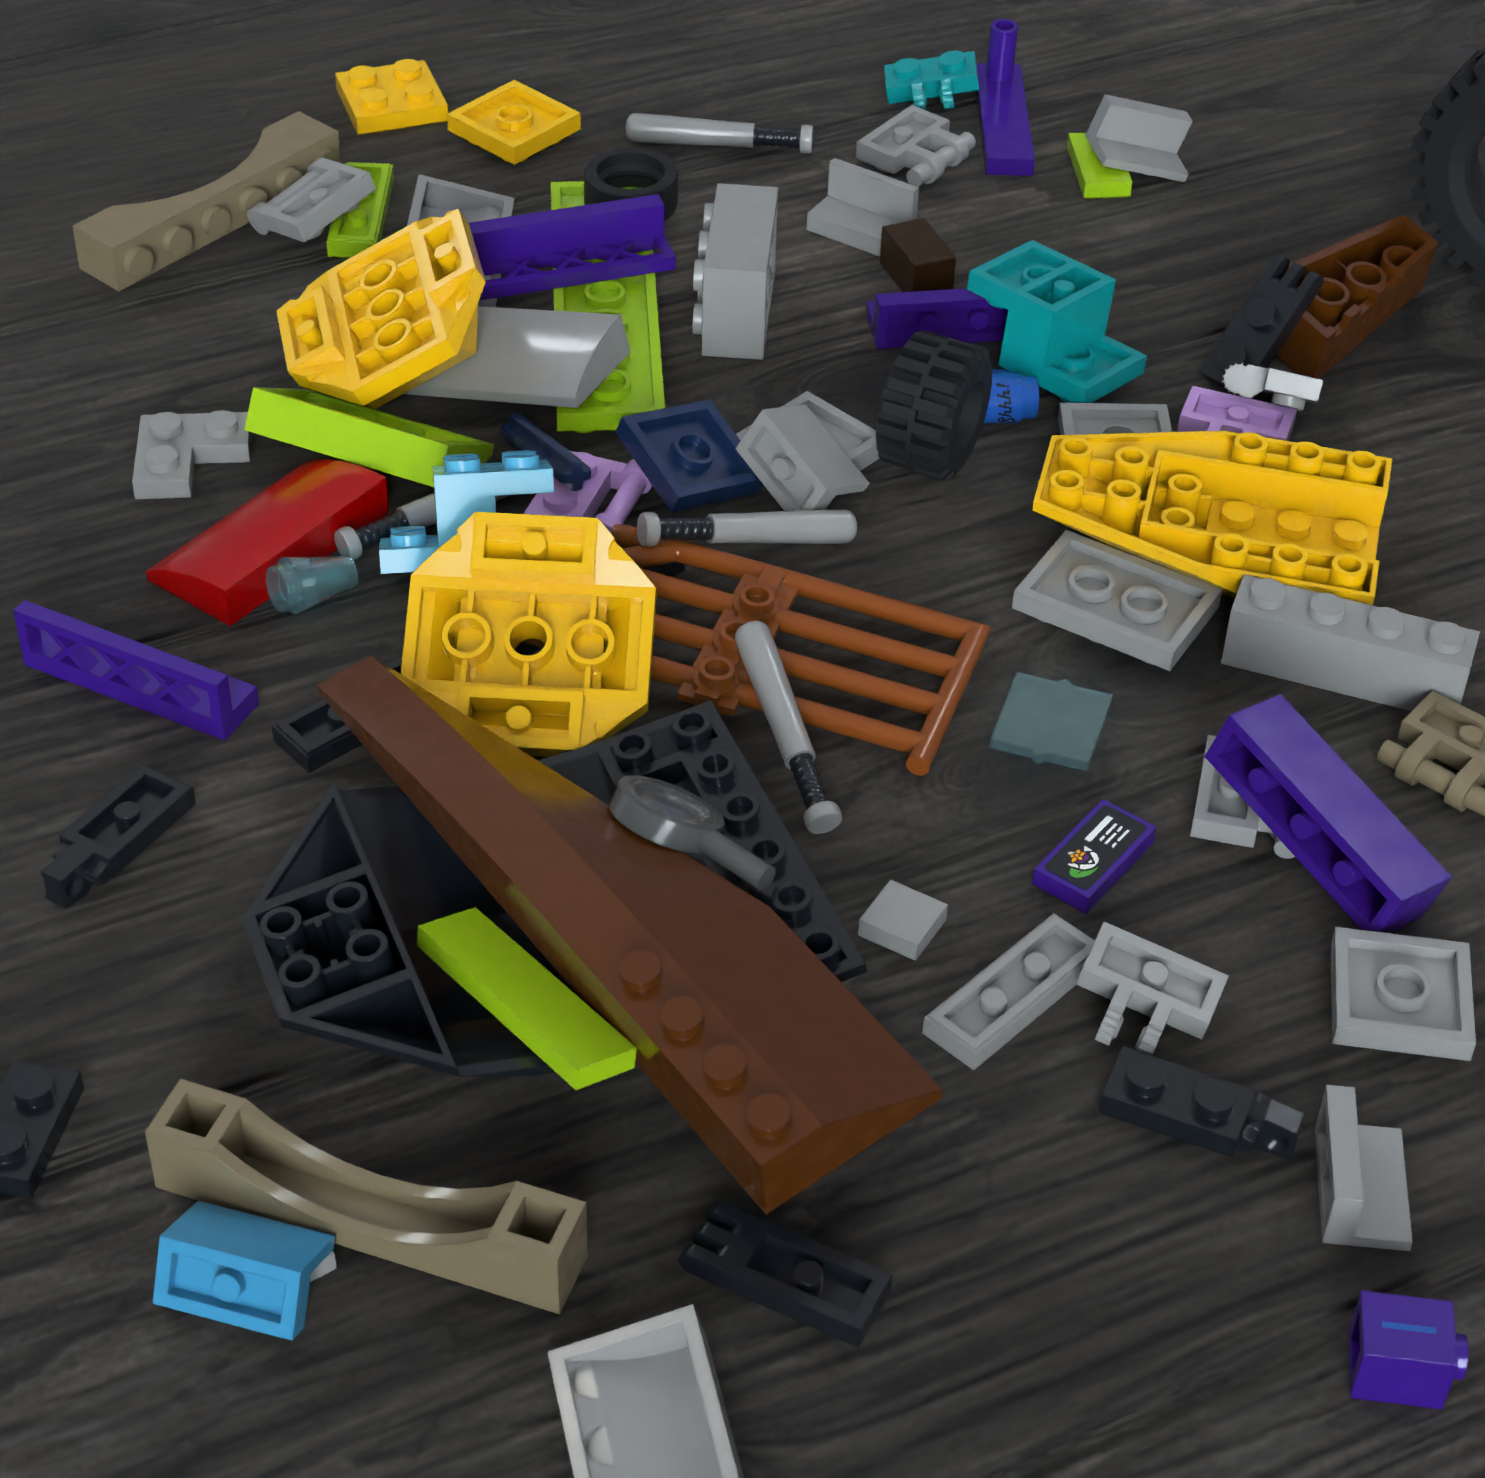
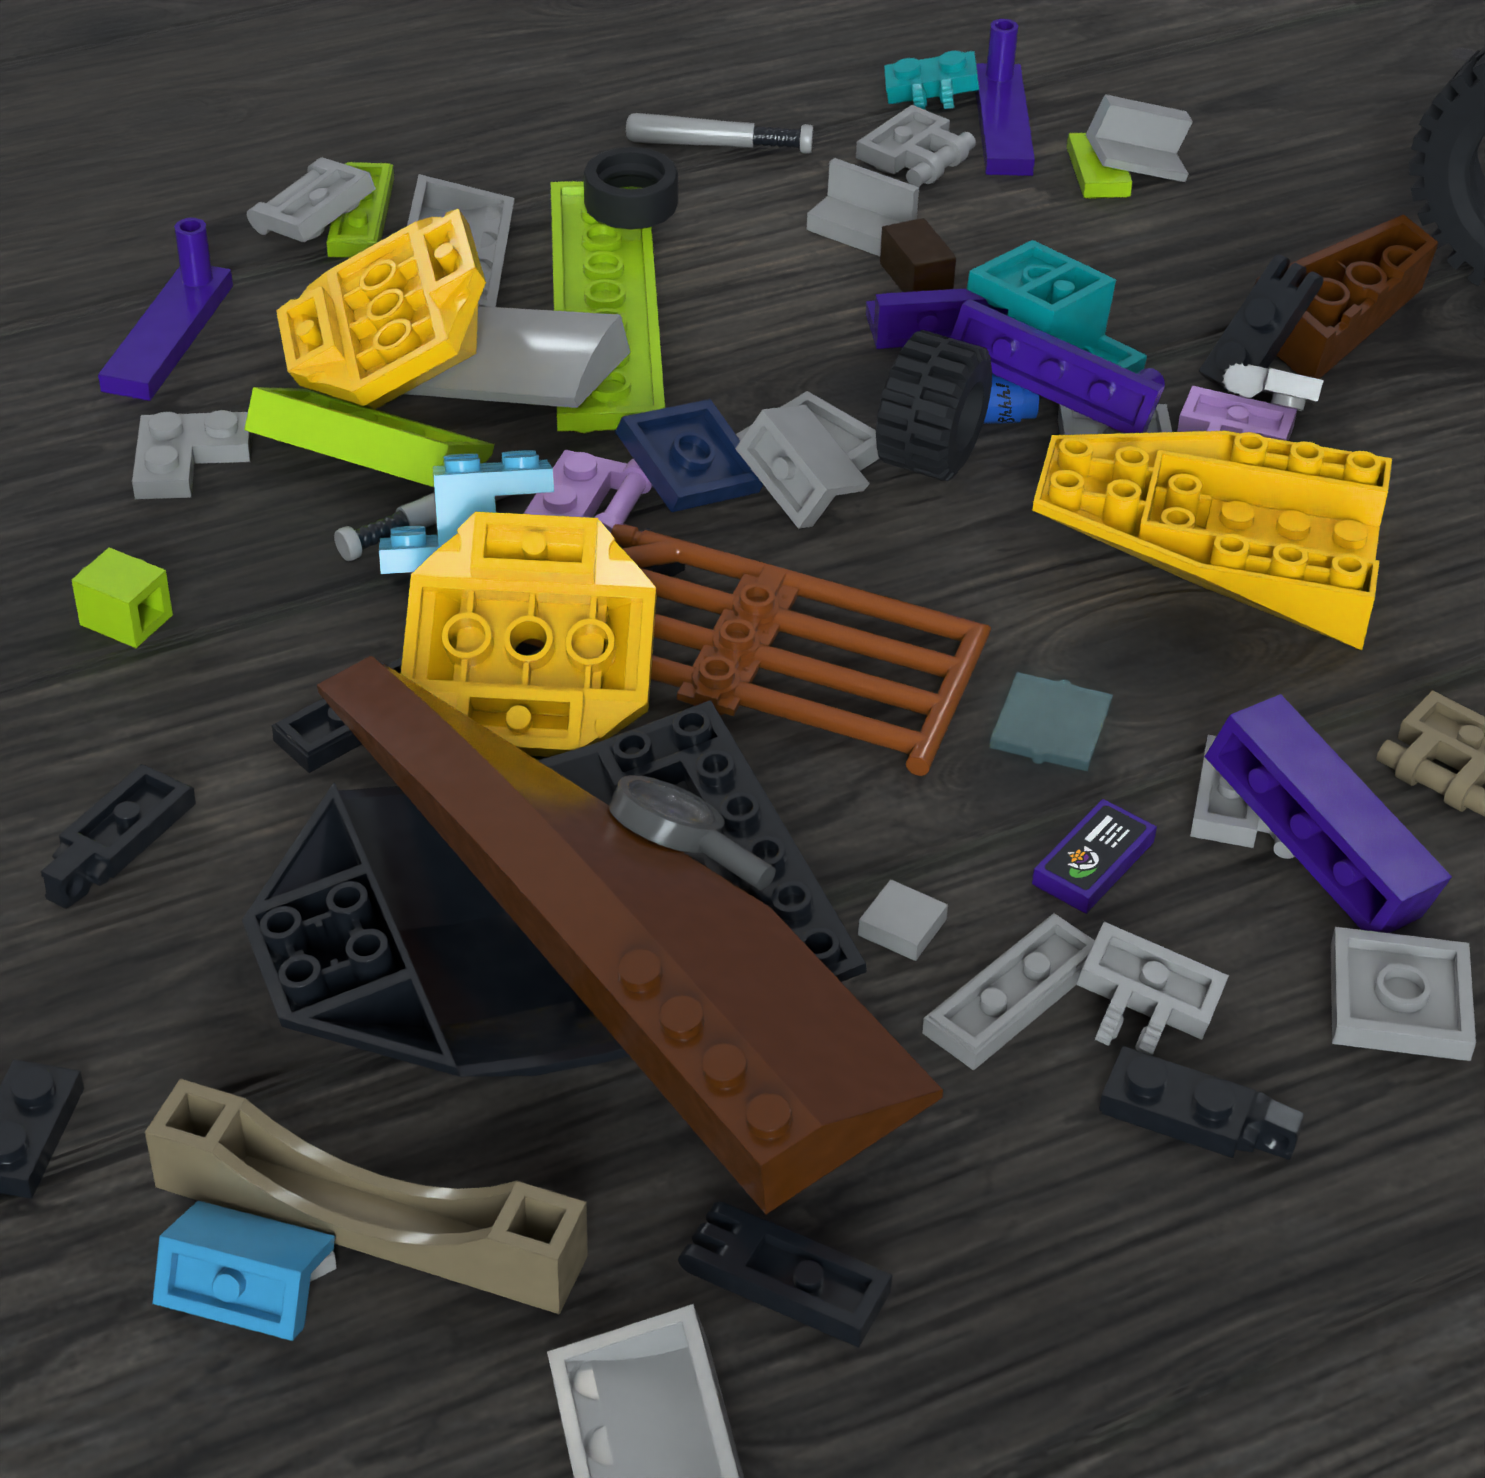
(122, 597): none -> lime brick
(133, 672): dark purple fence -> none
(142, 238): dark tan arch -> none
(171, 320): none -> dark purple piece
(294, 517): red slope -> none
(306, 581): clear light blue cone -> none
(391, 96): yellow plate -> none
(514, 122): yellow plate -> none
(527, 436): dark blue axle -> none
(527, 998): lime tile -> none
(567, 239): dark purple fence -> none
(736, 271): light grey brick -> none
(778, 527): light grey piece -> none
(784, 718): light grey piece -> none
(1062, 370): none -> dark purple piece
(1117, 599): light grey plate -> none
(1346, 645): light grey brick -> none
(1360, 1177): light grey panel -> none
(1404, 1350): dark purple brick -> none

